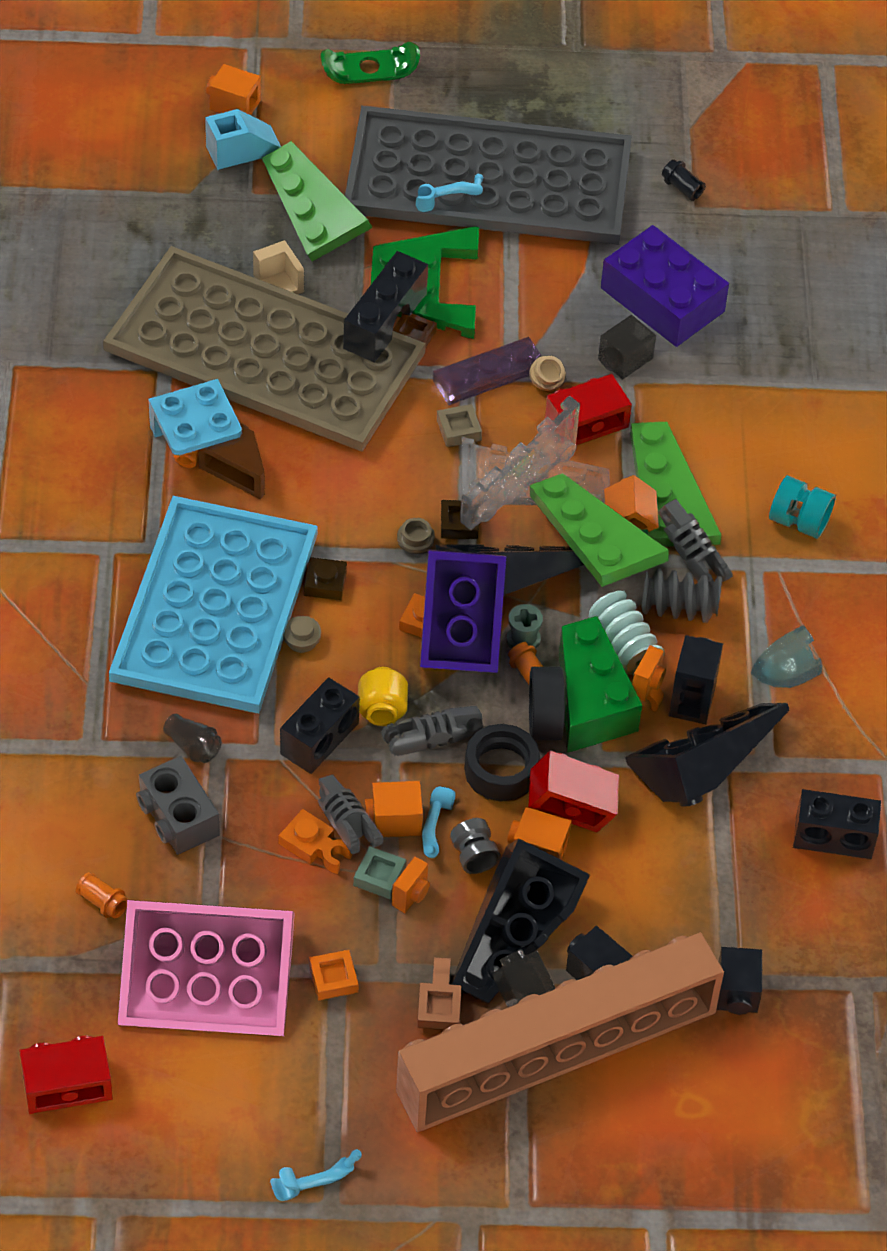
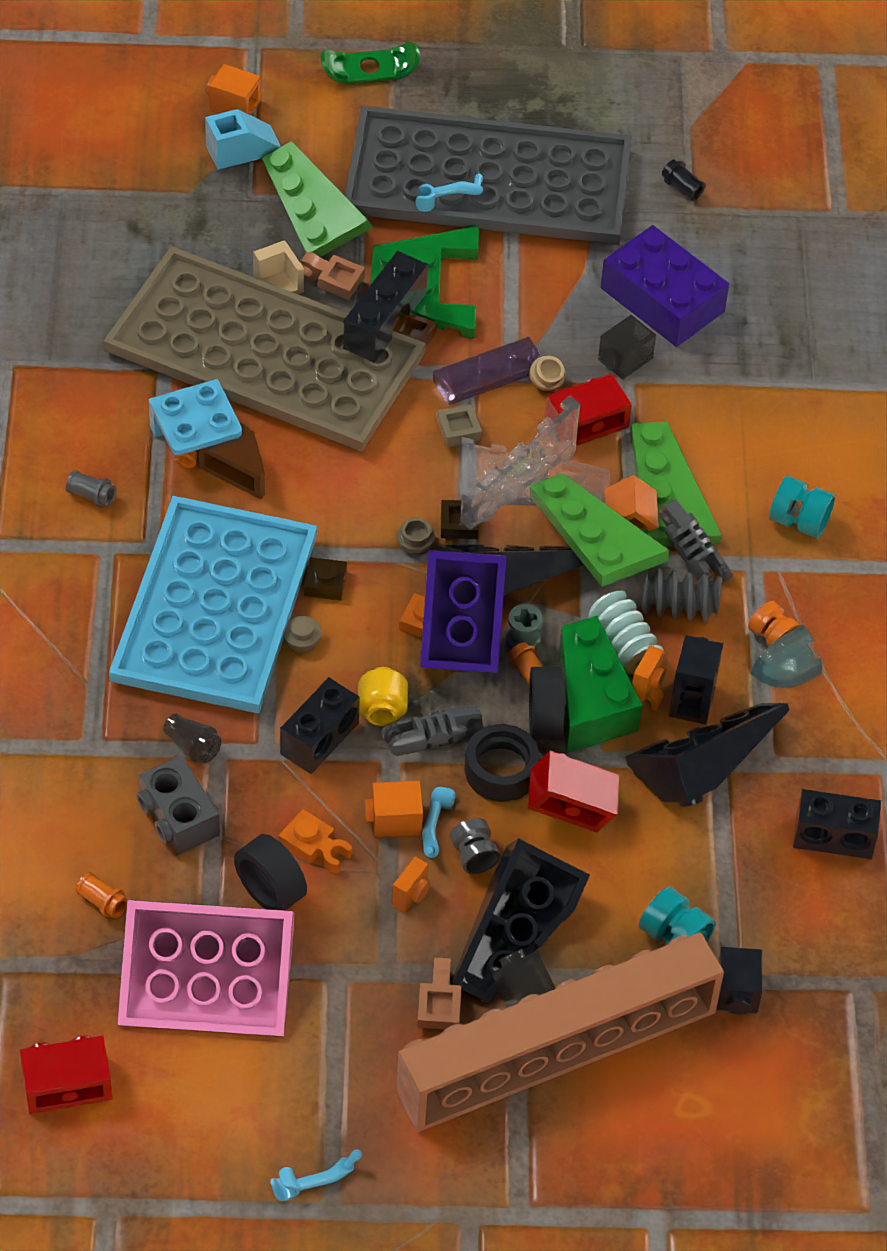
(91, 488): none -> dark grey pin
(270, 873): none -> black tyre
(333, 276): none -> nougat plate
(333, 975): orange plate -> none
(347, 814): dark grey hinge -> none
(379, 872): sand green plate -> none
(542, 831): orange brick -> none
(593, 951): black brick -> none
(671, 917): none -> teal wheel
(771, 622): none -> orange wheel

